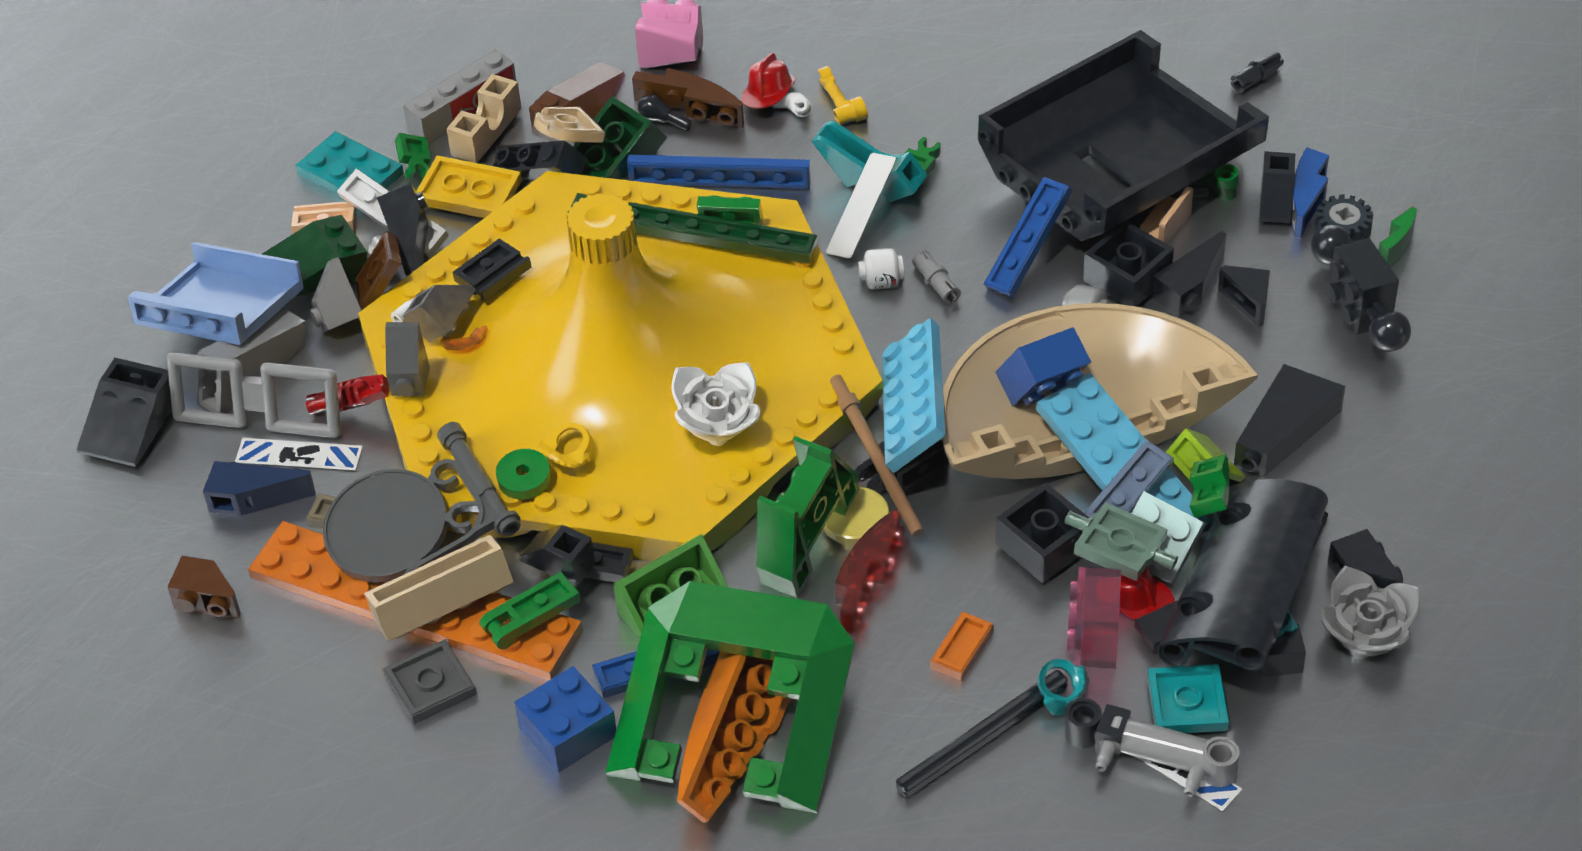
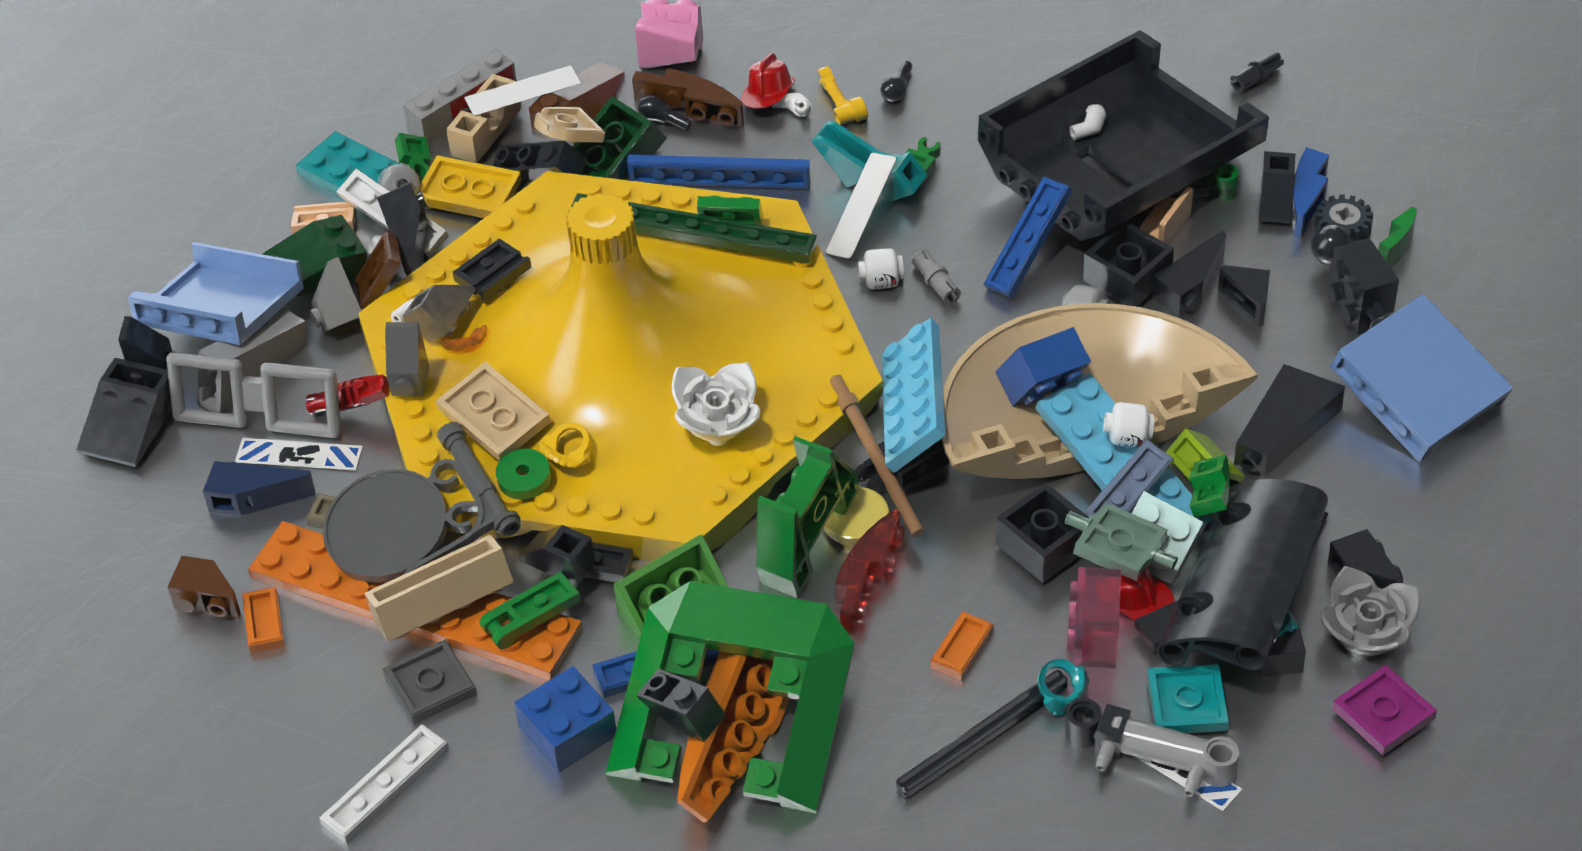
(143, 344): none -> black slope
(263, 620): none -> orange tile
(384, 783): none -> white tile
(392, 174): none -> light grey head
(493, 411): none -> tan plate
(522, 90): none -> white sticker
(682, 704): none -> black slope
(894, 87): none -> black piece
(1092, 124): none -> white arm
(1129, 424): none -> white head
(1384, 709): none -> magenta plate
(1420, 376): none -> medium blue panel

